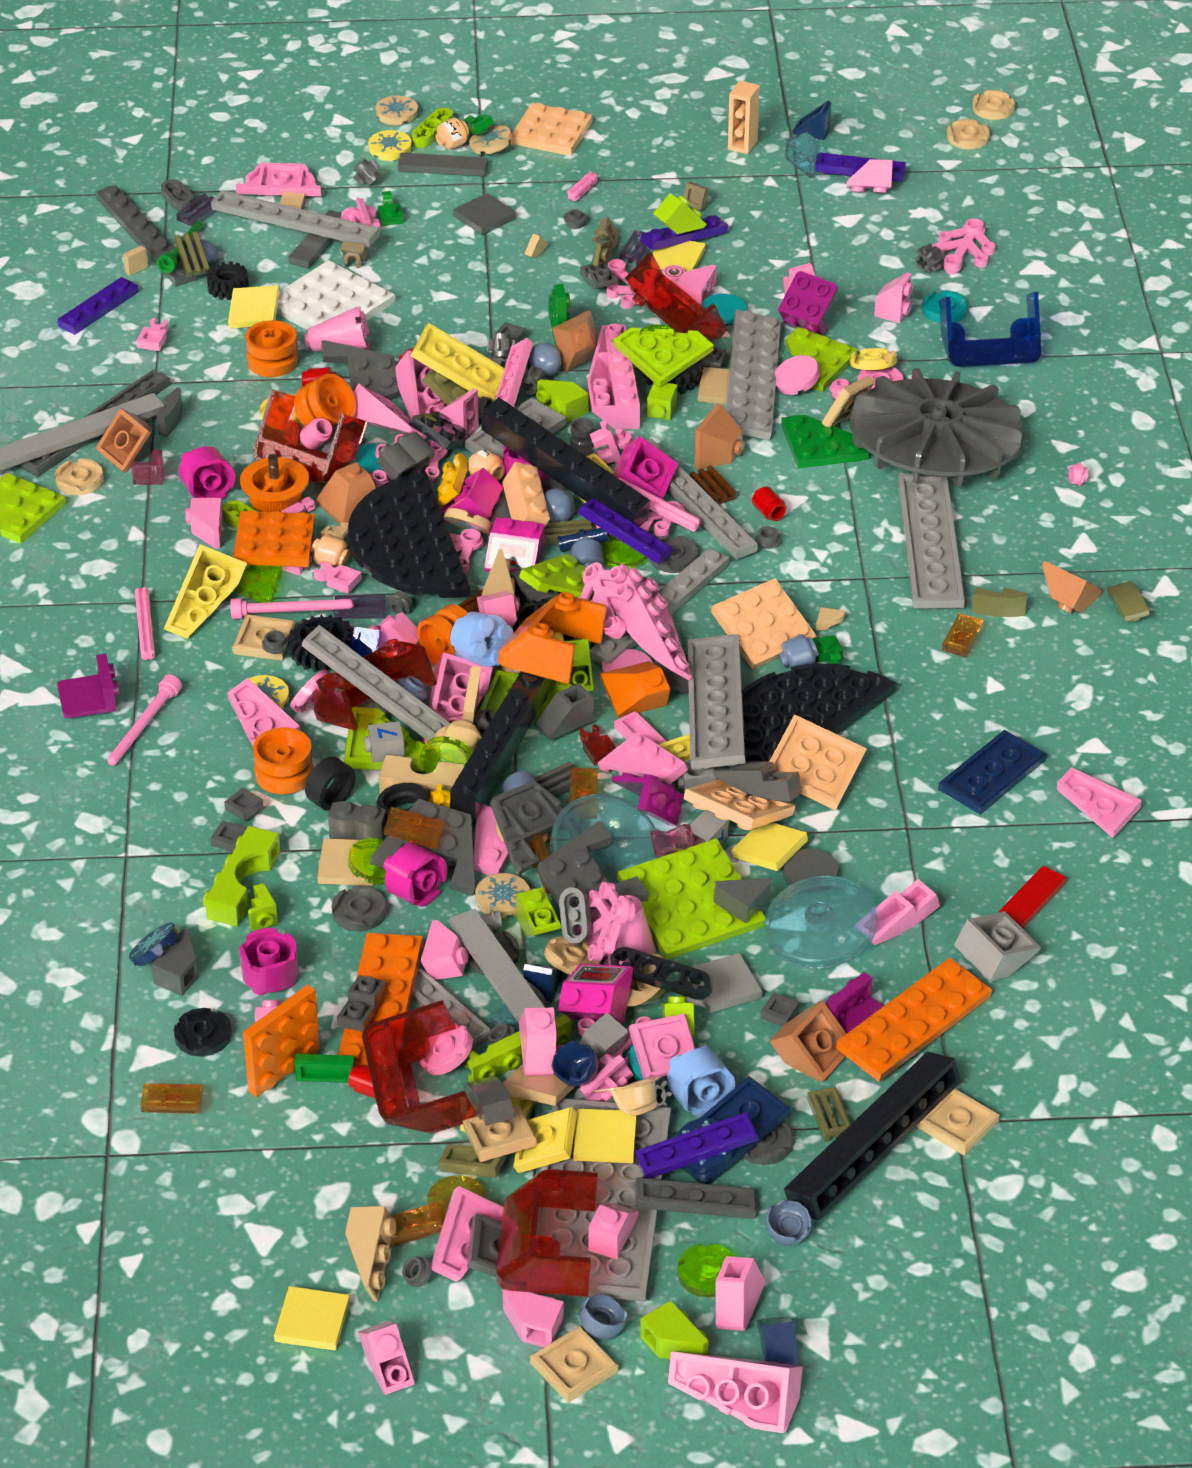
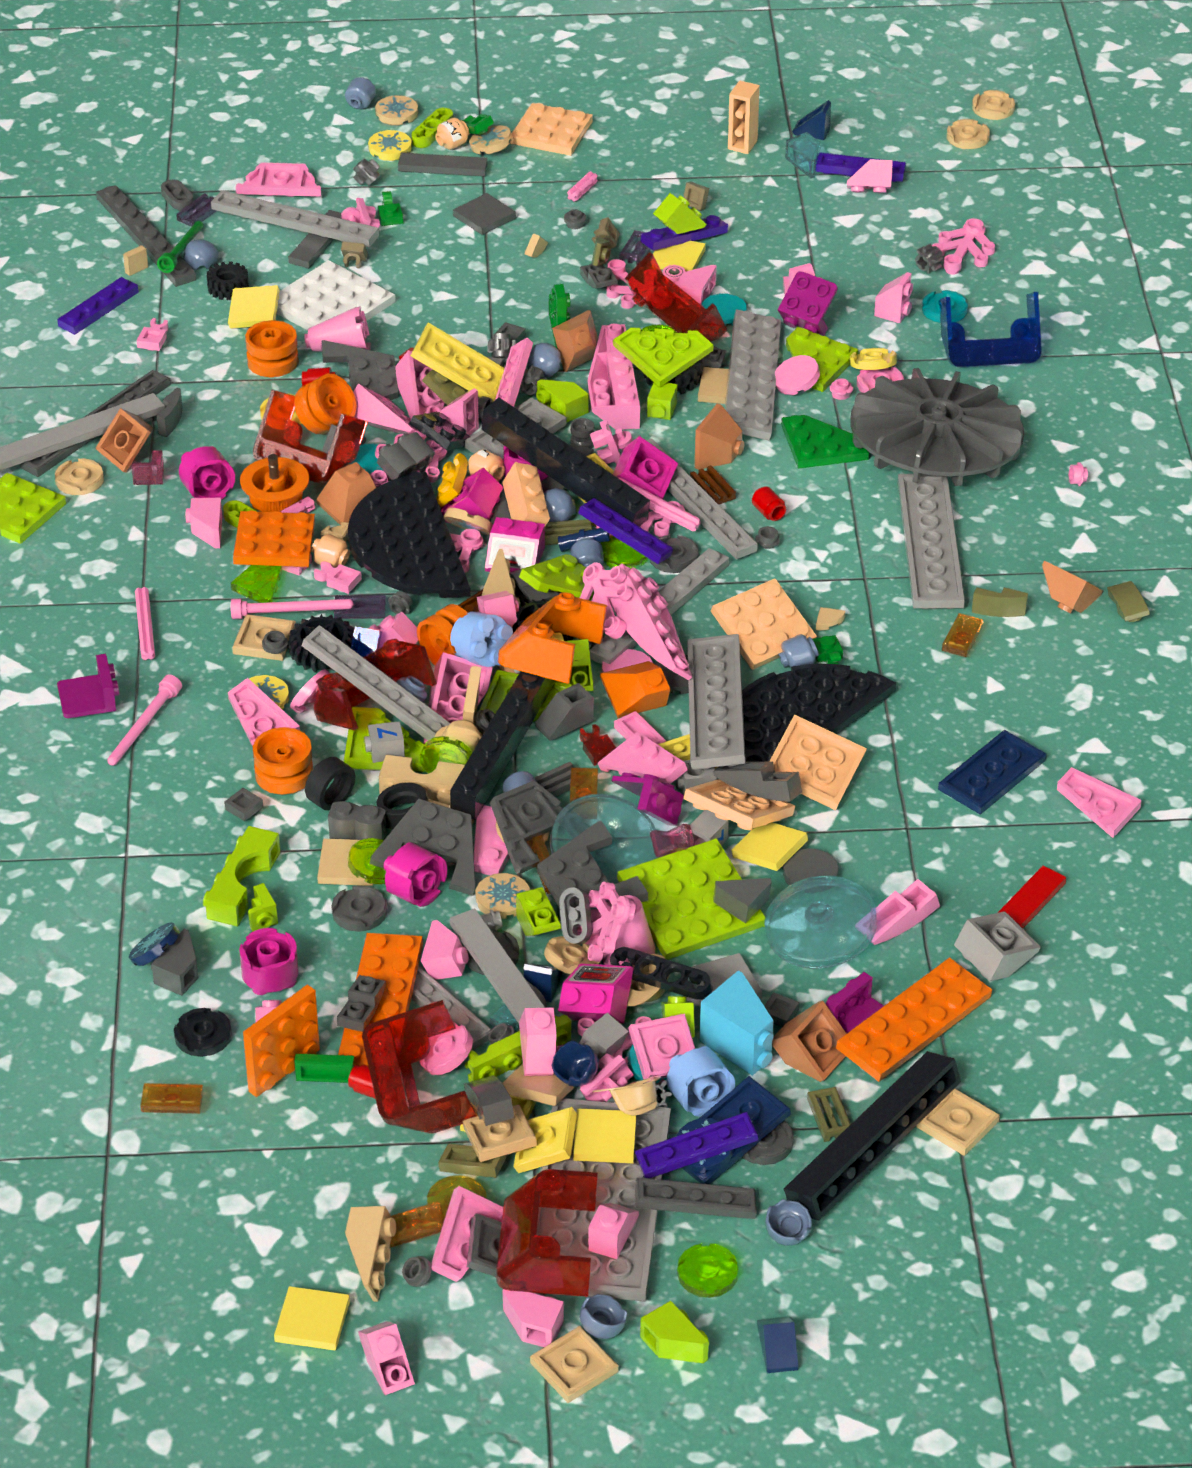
(195, 238): olive tile -> none
(205, 587): light yellow wedge -> none
(227, 835): dark grey plate -> none
(293, 199): tan tile -> none
(316, 433): bright pink brick -> none
(360, 93): none -> sand blue head
(413, 827): clear orange plate -> none
(440, 796): yellow plate -> none
(737, 1024): none -> medium azure slope
(737, 1292): bright pink slope -> none
(751, 1390): bright pink wedge -> none
(844, 402): tan tile -> none

